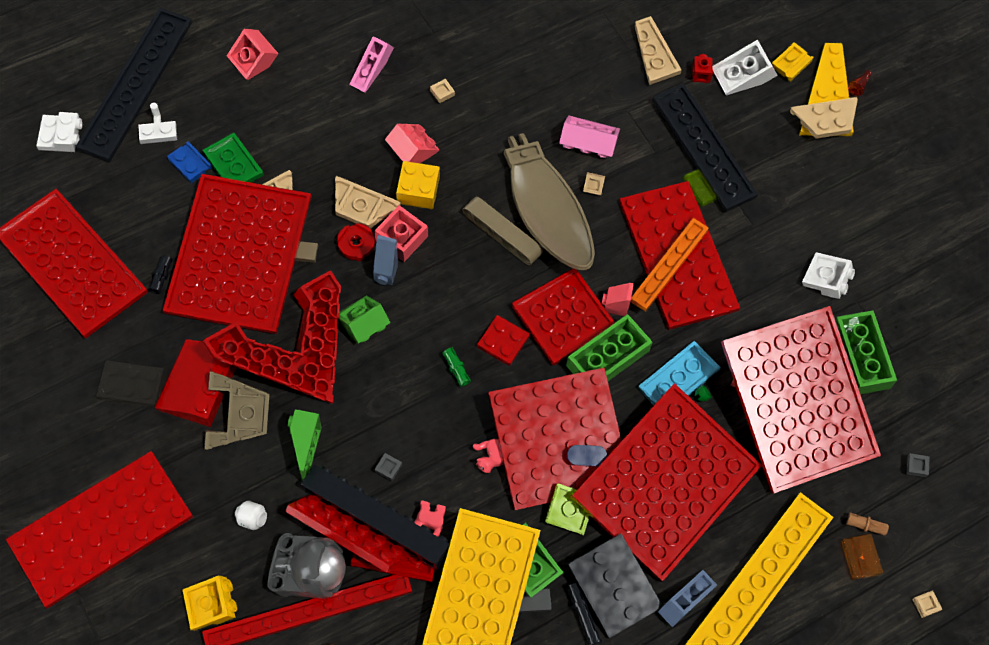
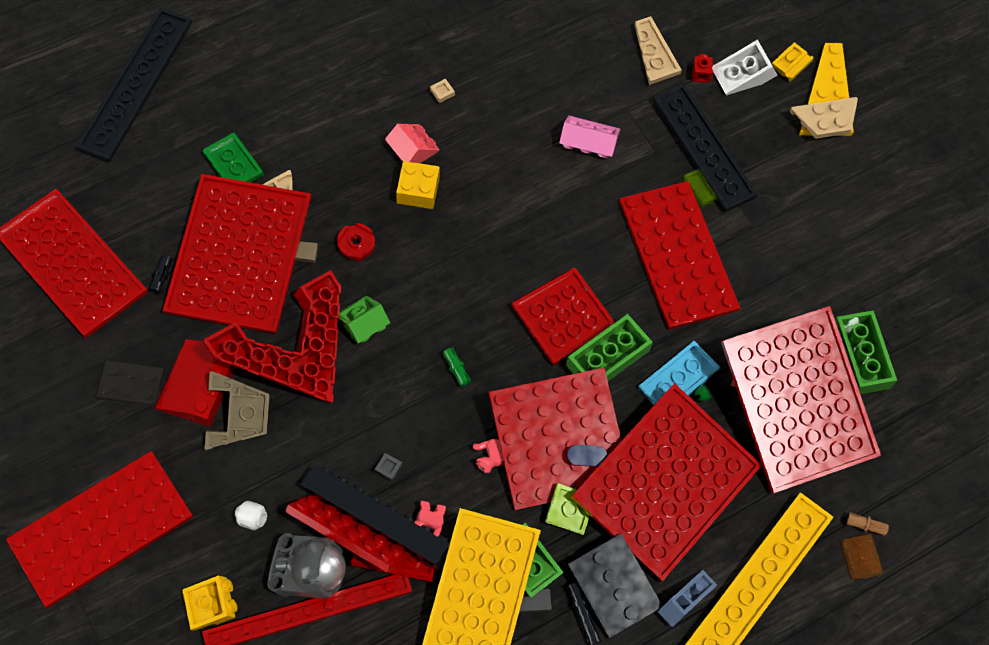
(59, 132): white plate -> none
(158, 130): white plate -> none
(189, 162): blue plate -> none
(252, 53): coral slope -> none
(305, 432): bright green slope -> none
(361, 204): tan wing -> none
(371, 64): bright pink slope -> none
(385, 260): sand blue slope -> none
(406, 229): coral brick -> none
(502, 230): dark tan beam -> none
(503, 340): red plate -> none
(548, 205): dark tan windscreen -> none
(594, 183): tan plate -> none
(618, 299): coral slope -> none
(669, 264): orange plate -> none
(829, 275): white plate -> none
(858, 85): clear red cone -> none
(918, 465): dark grey plate -> none
(927, 604): tan tile -> none

